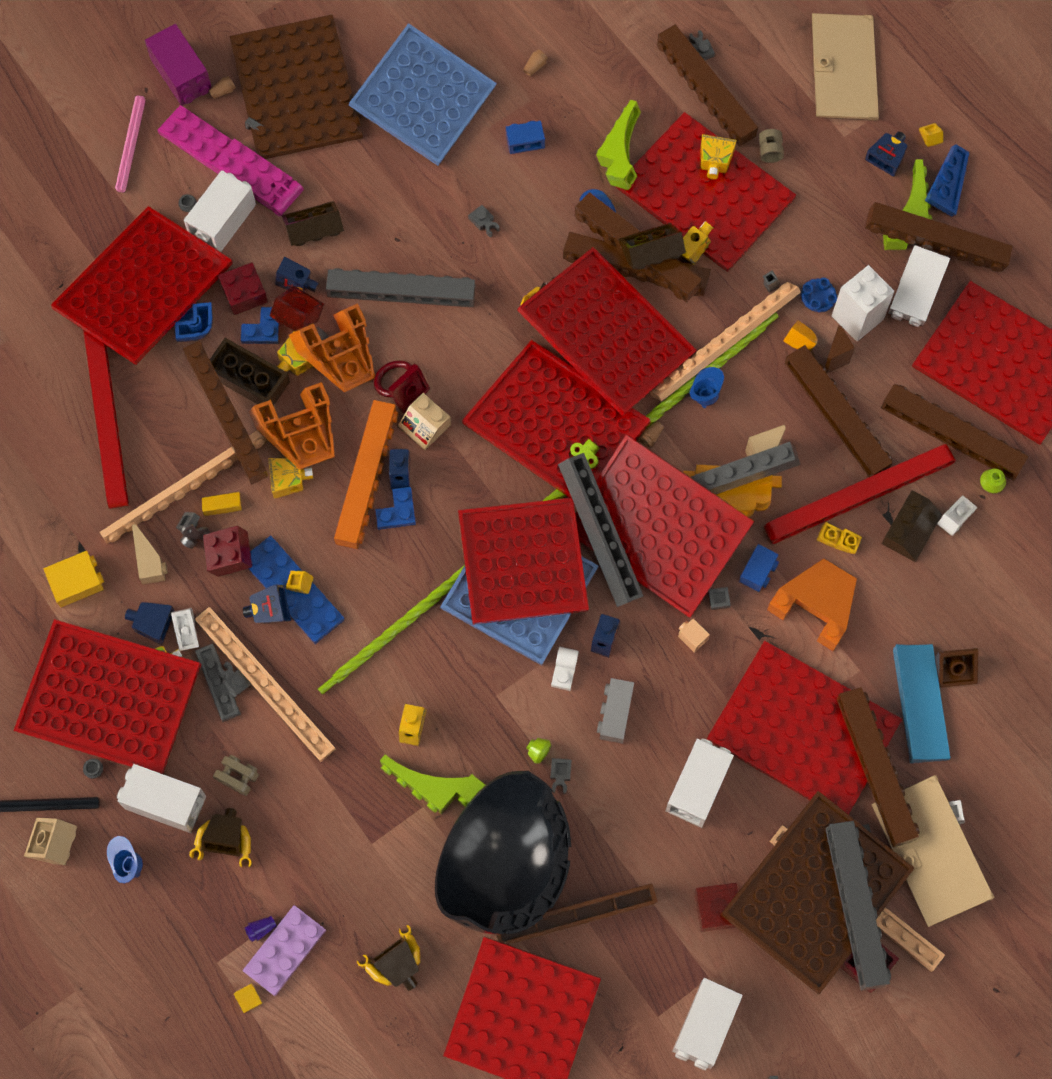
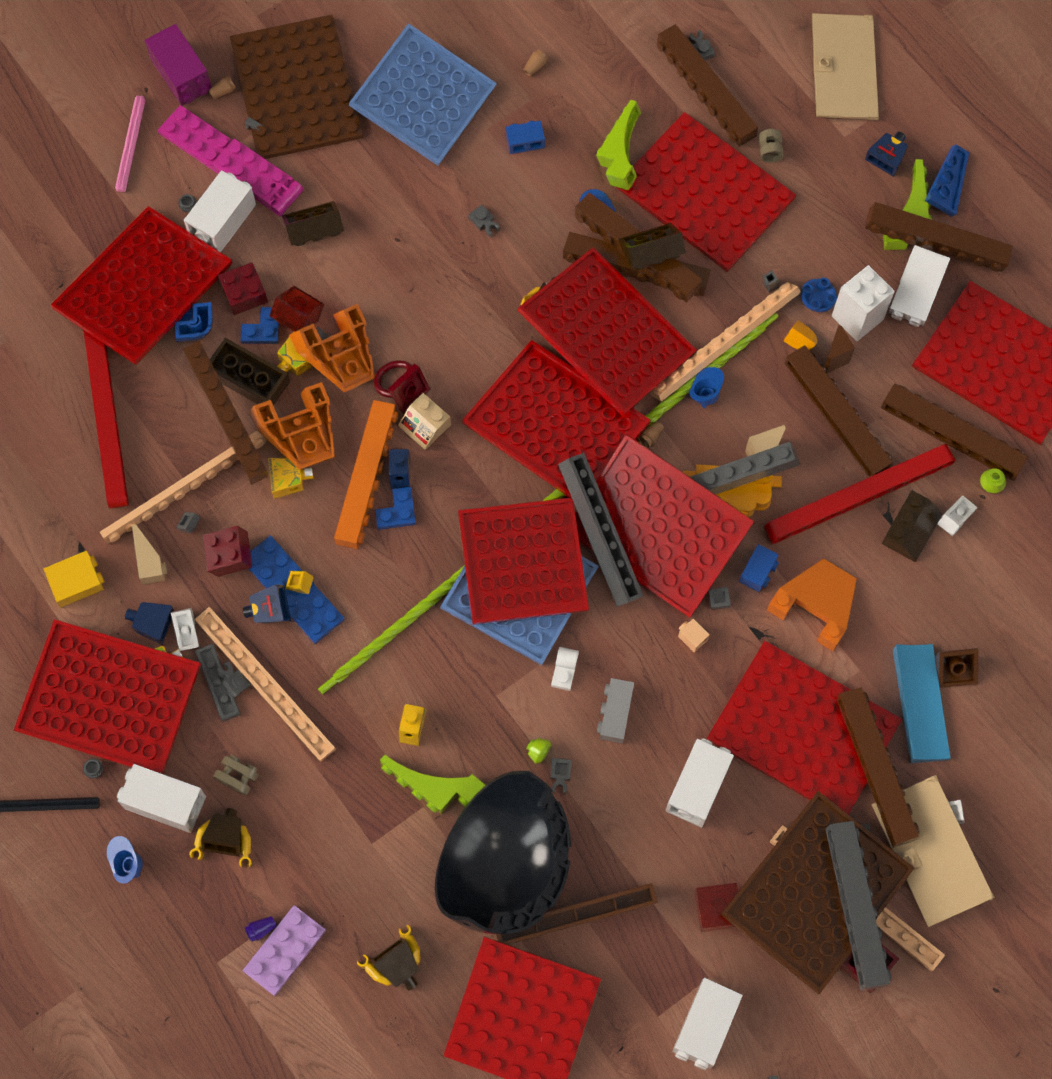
(51, 841): tan slope -> none
(190, 537): flat silver piece -> none
(221, 504): yellow slope -> none
(247, 998): yellow slope -> none
(294, 274): dark blue torso -> none
(400, 288): dark grey brick -> none
(589, 450): lime piece -> none
(605, 634): dark blue torso -> none
(696, 249): yellow torso -> none
(716, 154): yellow torso -> none
(839, 539): yellow slope -> none
(931, 134): yellow slope -> none

